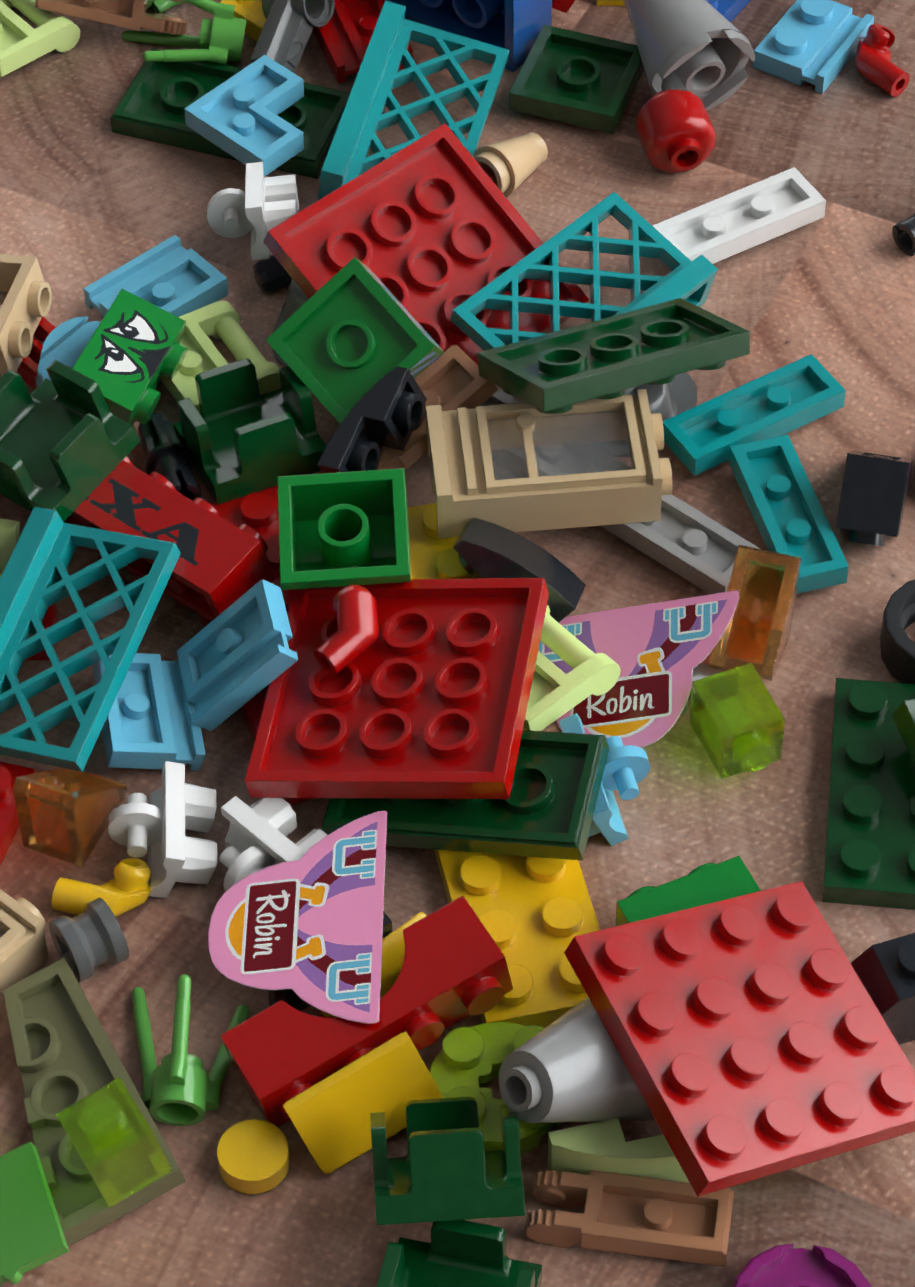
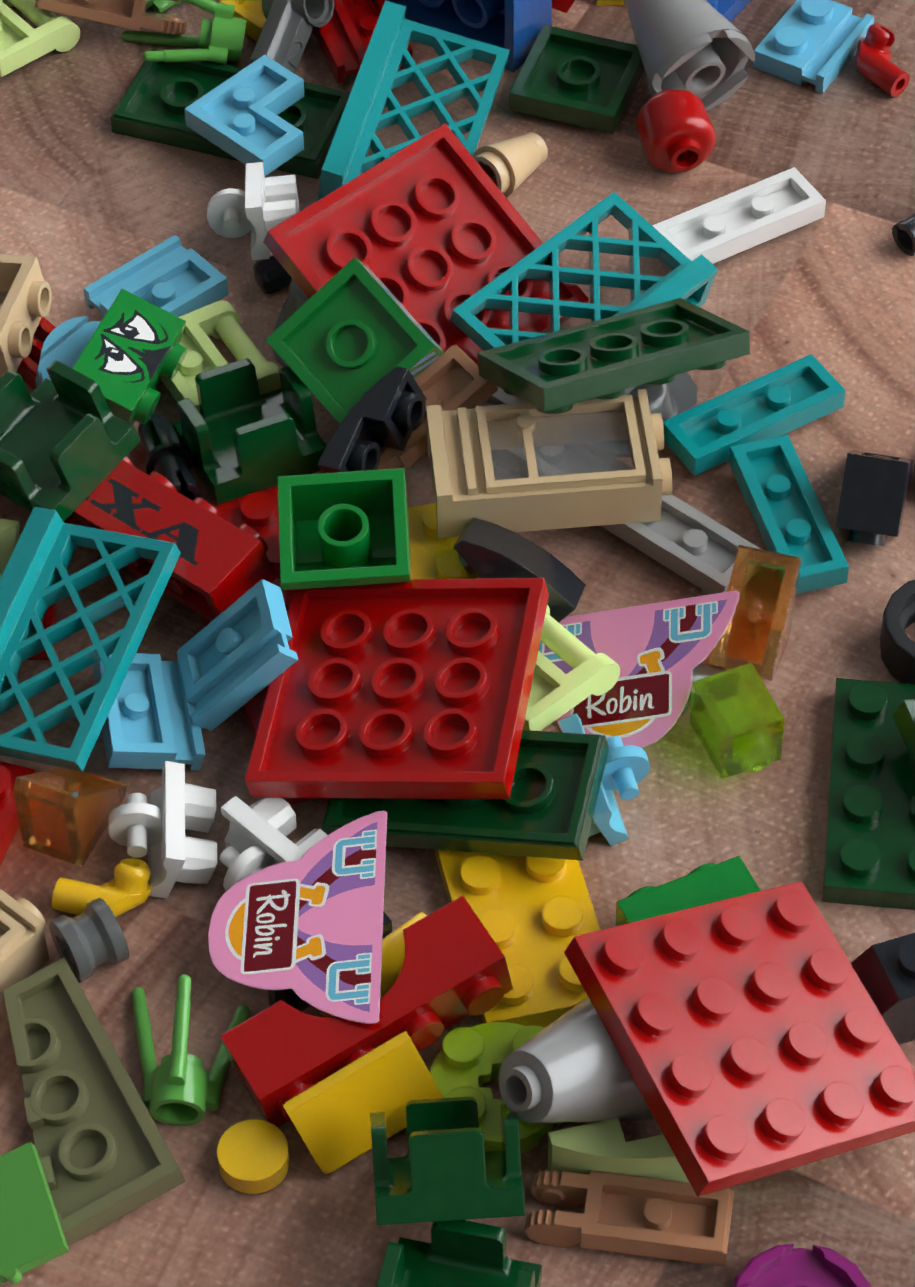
(114, 1142): clear neon green brick -> none
(356, 628): red arm -> none

